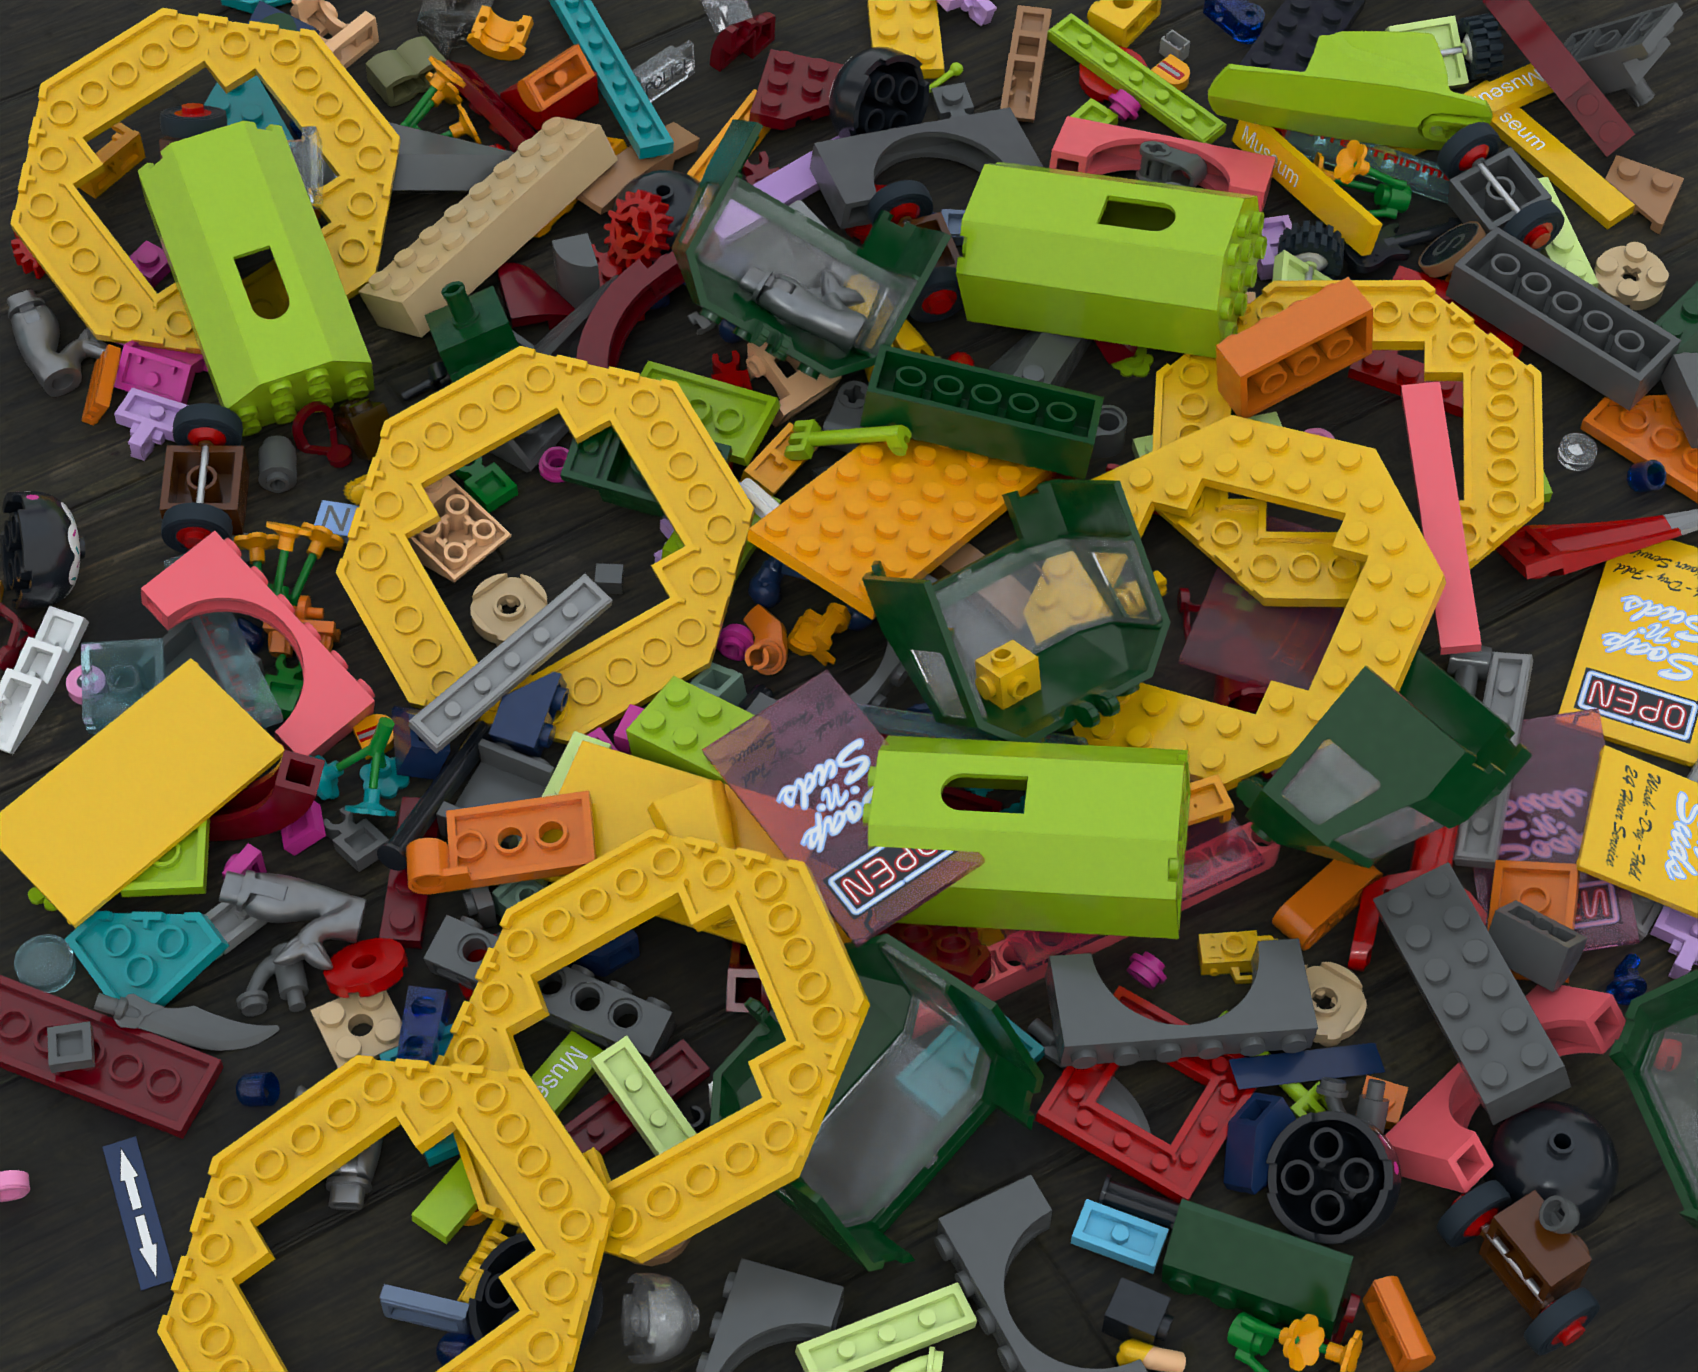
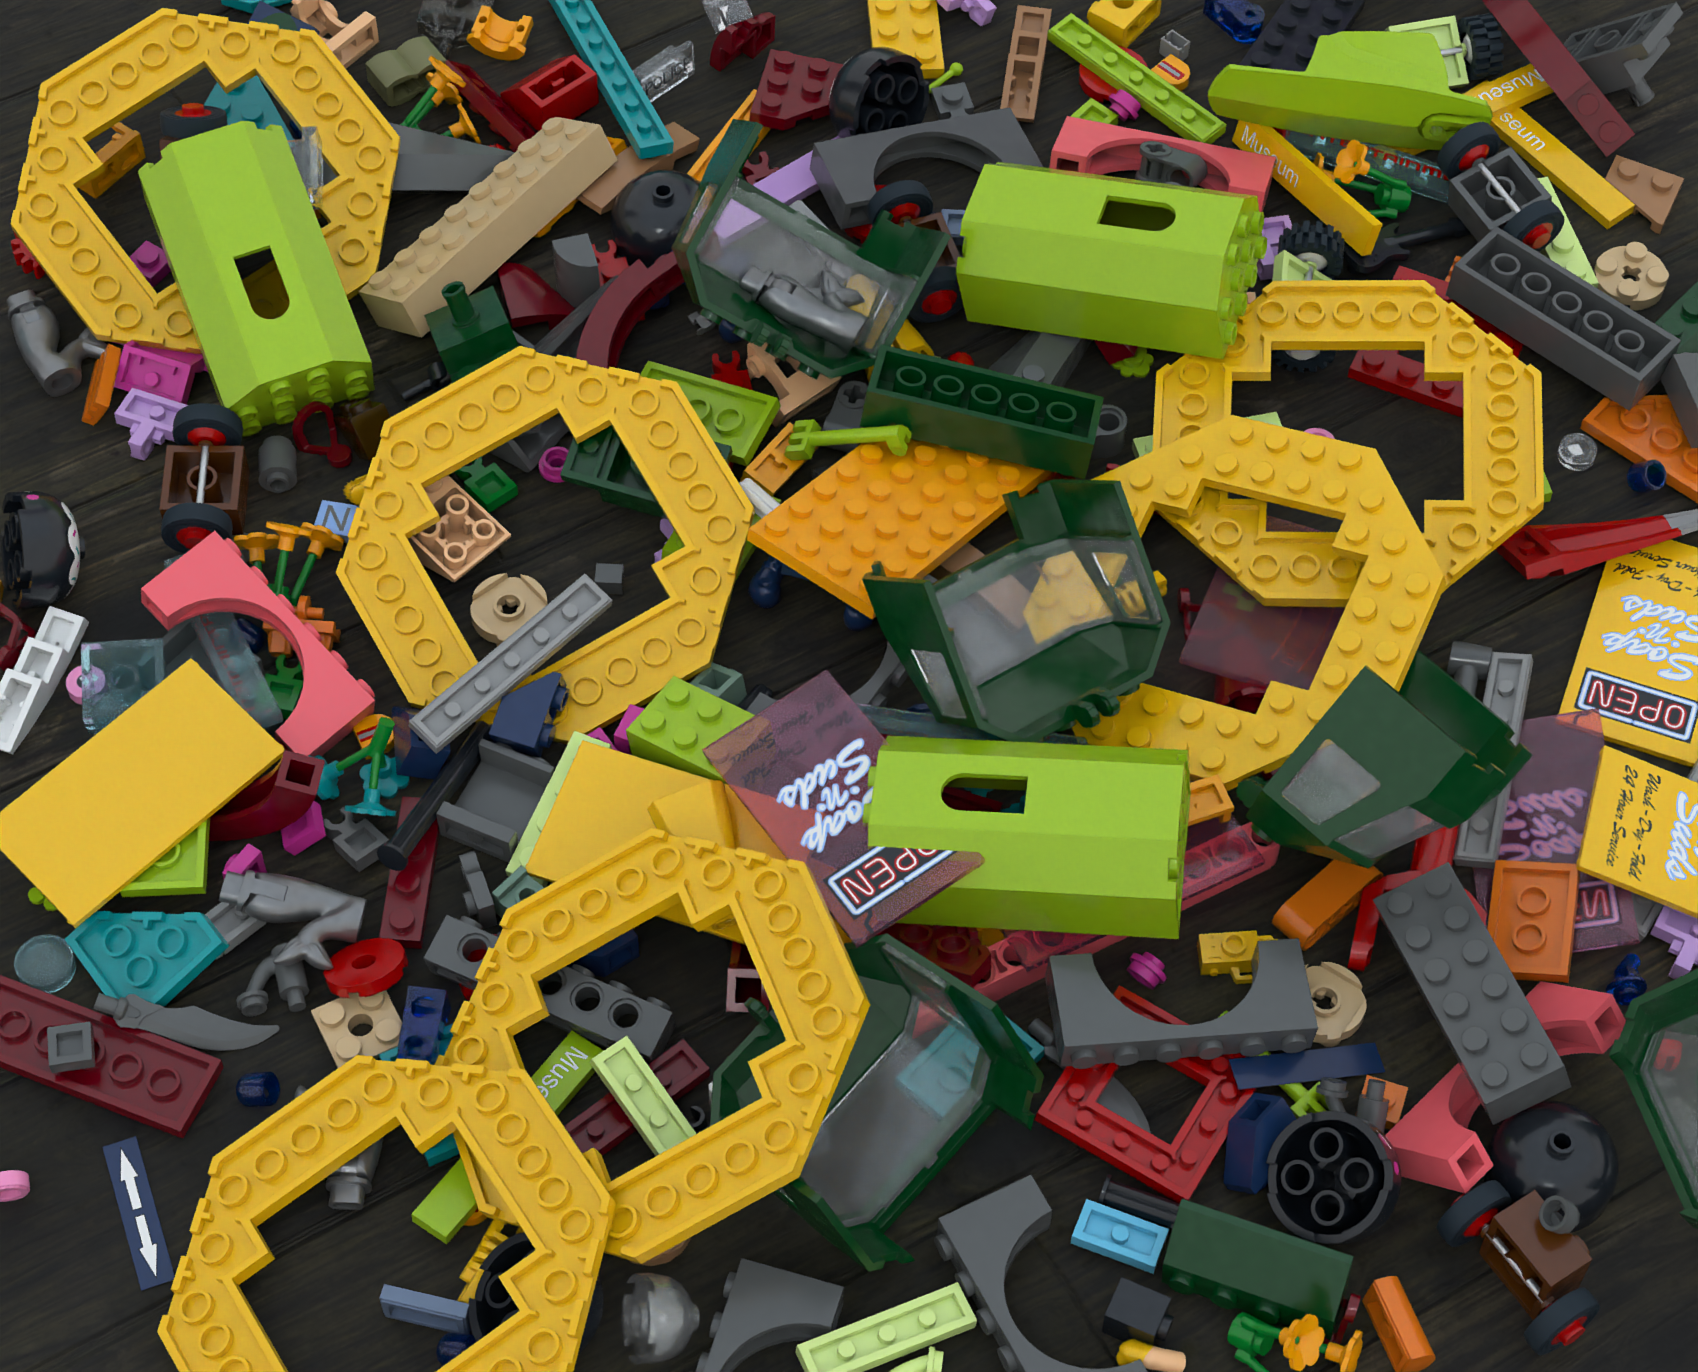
(475, 849): orange hinge -> none
(555, 79): orange brick -> none
(651, 223): red gear -> none
(735, 641): dark pink plate -> none
(770, 643): orange arm -> none
(814, 632): light orange piece -> none
(1007, 674): yellow brick -> none
(1294, 348): orange brick -> none
(1441, 515): coral tile -> none
(1449, 248): tile -> none
(1536, 944): dark grey brick -> none

